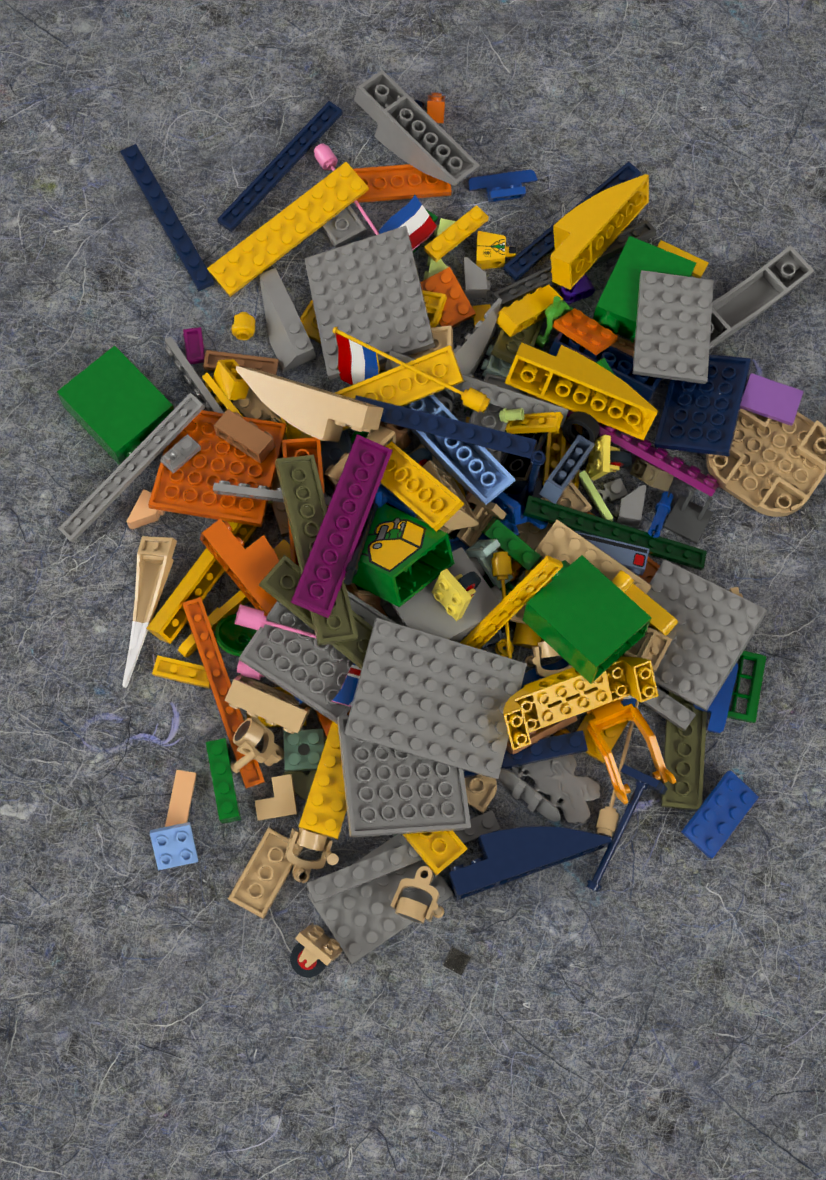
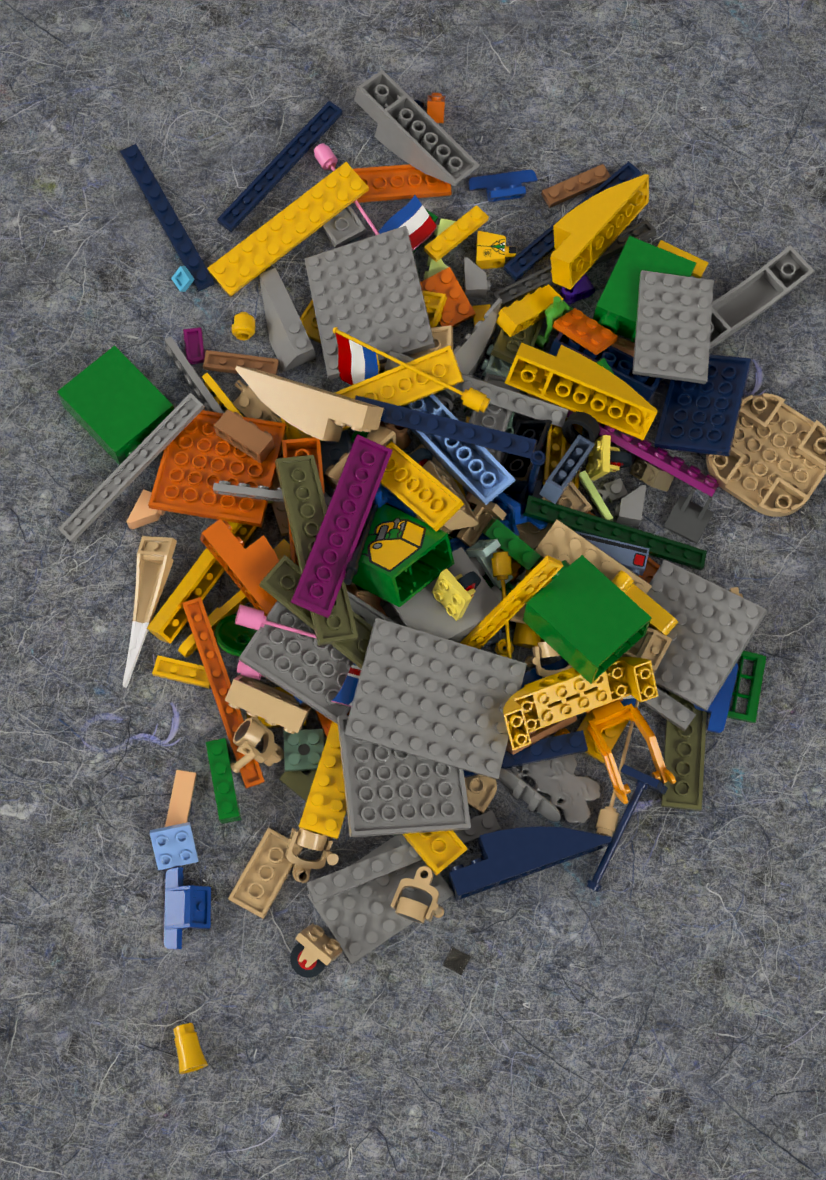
(180, 453): light grey plate -> none
(182, 278): none -> medium azure plate
(184, 908): none -> blue plate
(188, 1049): none -> yellow plant
(230, 380): yellow brick -> none
(283, 801): tan tile -> none
(510, 415): yellowish green pin -> none
(536, 423): yellow plate -> none
(575, 186): none -> medium nougat plate
(662, 509): blue pin -> none
(720, 814): blue plate -> none
(771, 399): medium lavender tile -> none

